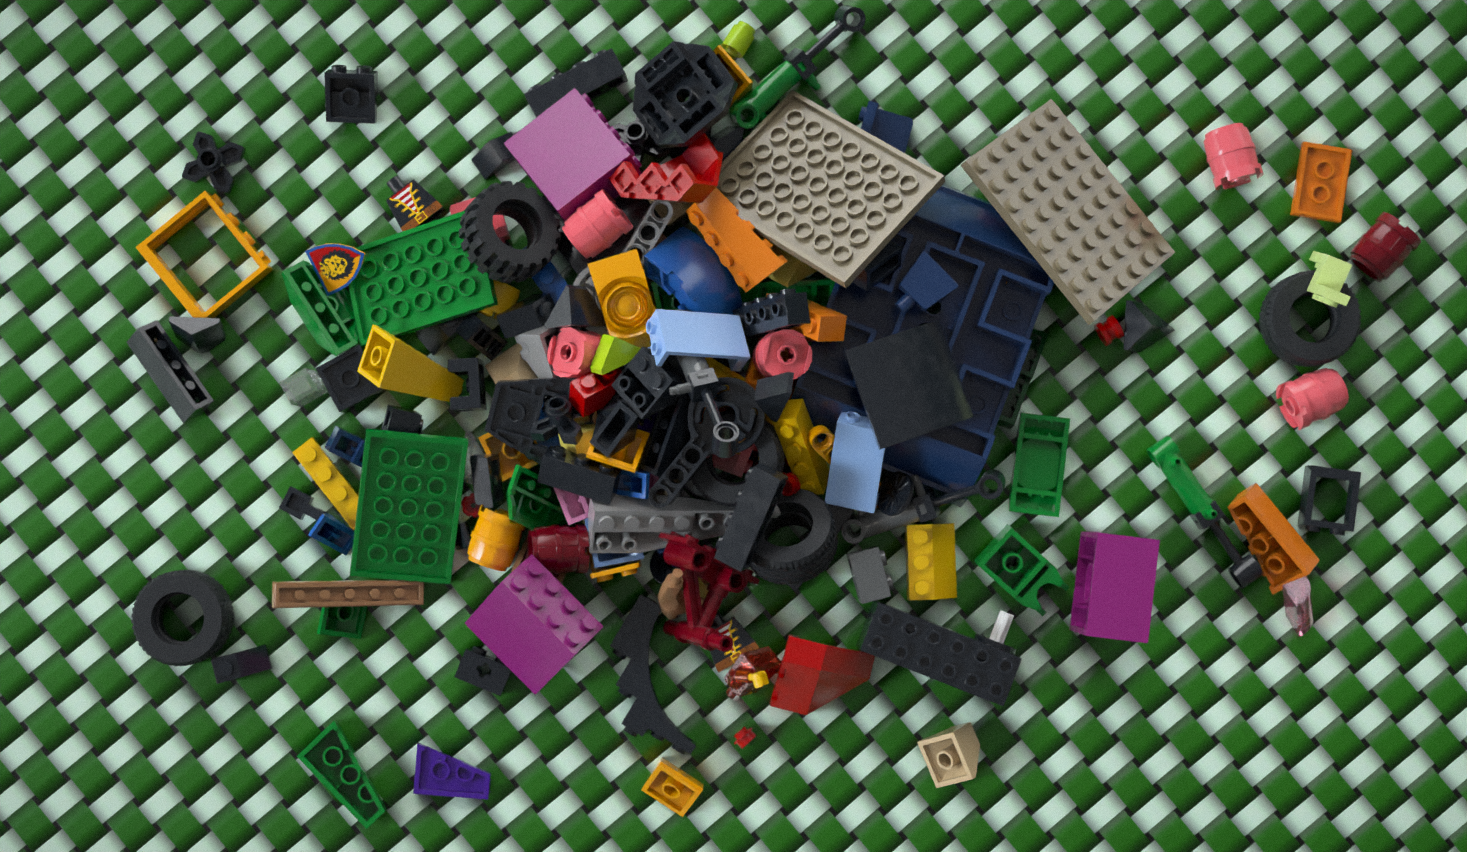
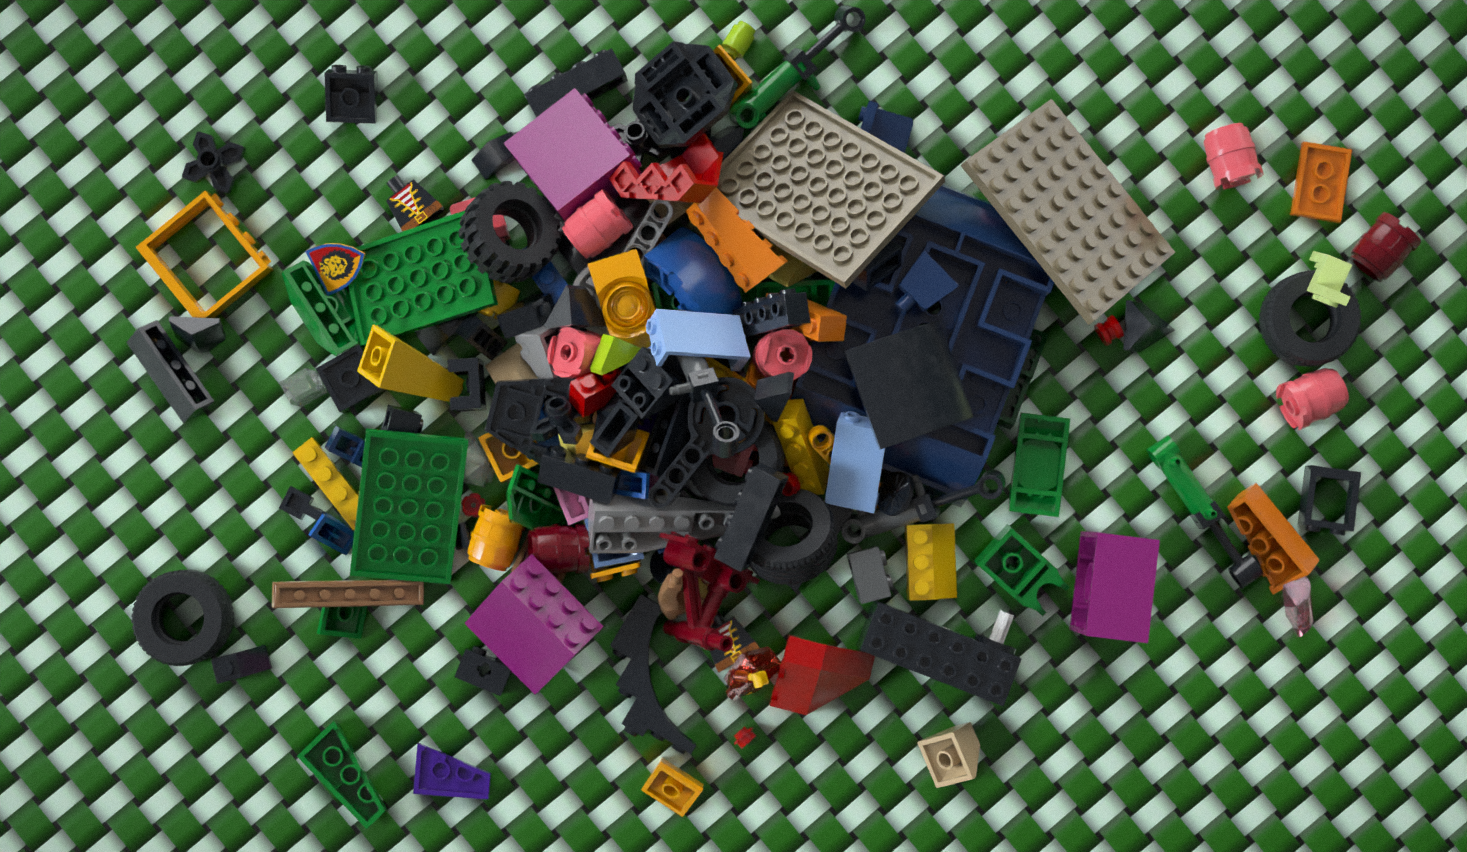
(487, 480): black panel -> none

